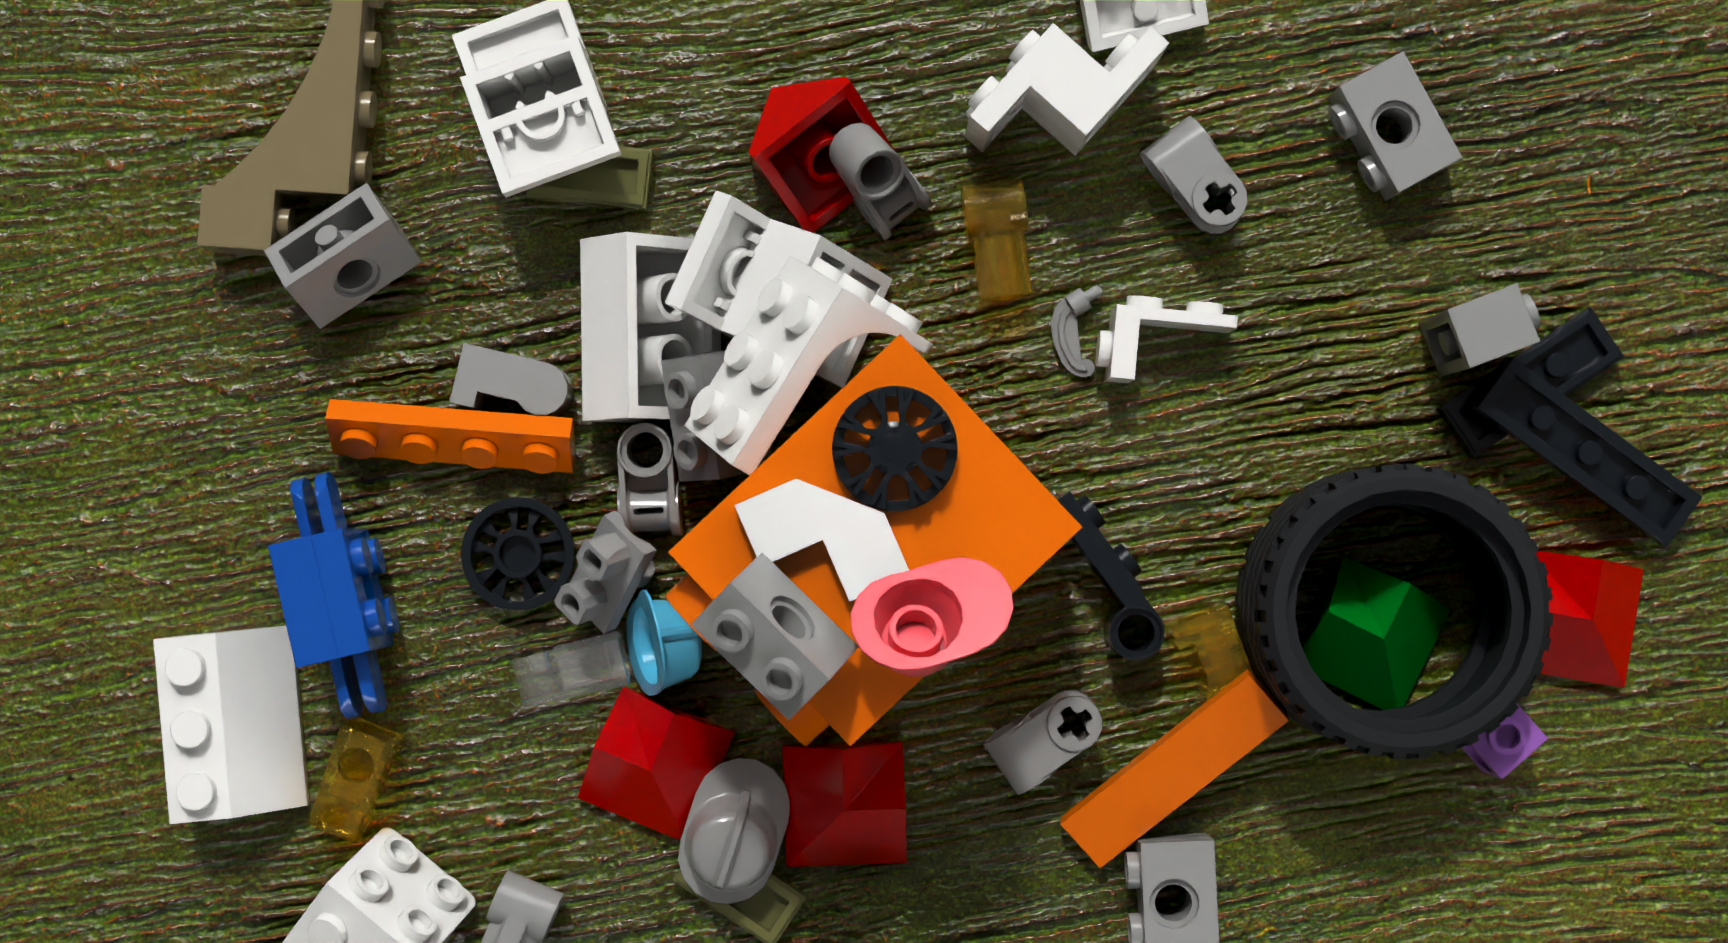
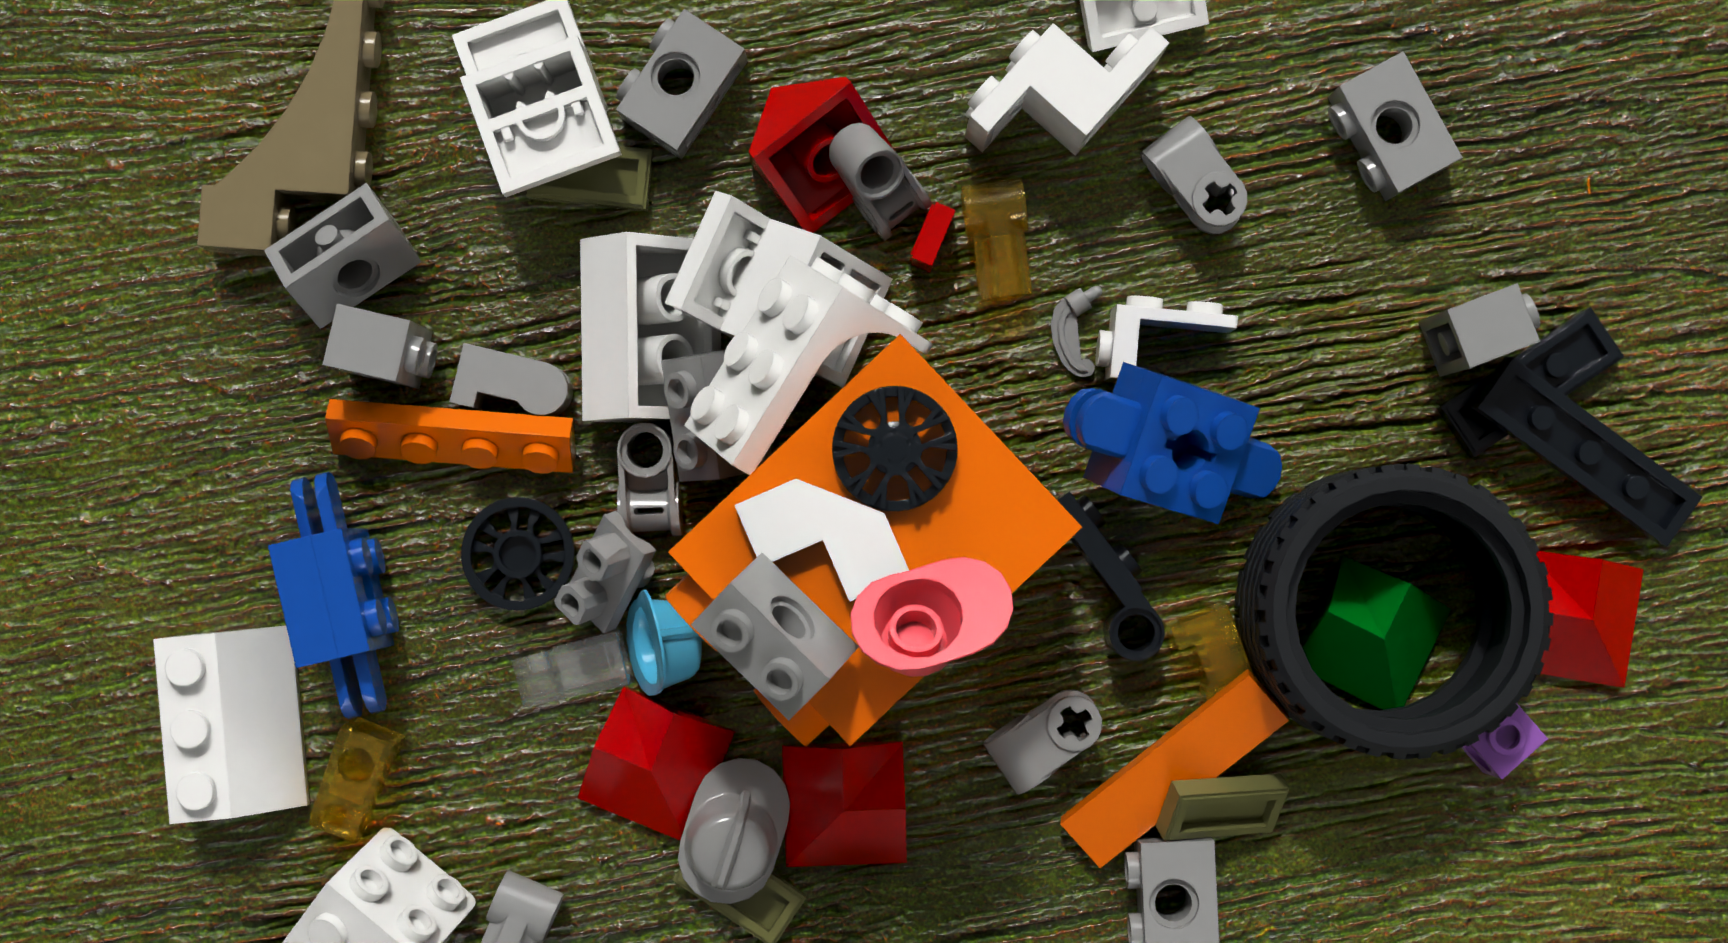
(380, 347): none -> light grey brick
(678, 119): none -> light grey brick
(931, 236): none -> red tile
(1171, 443): none -> blue brick
(1222, 806): none -> olive tile

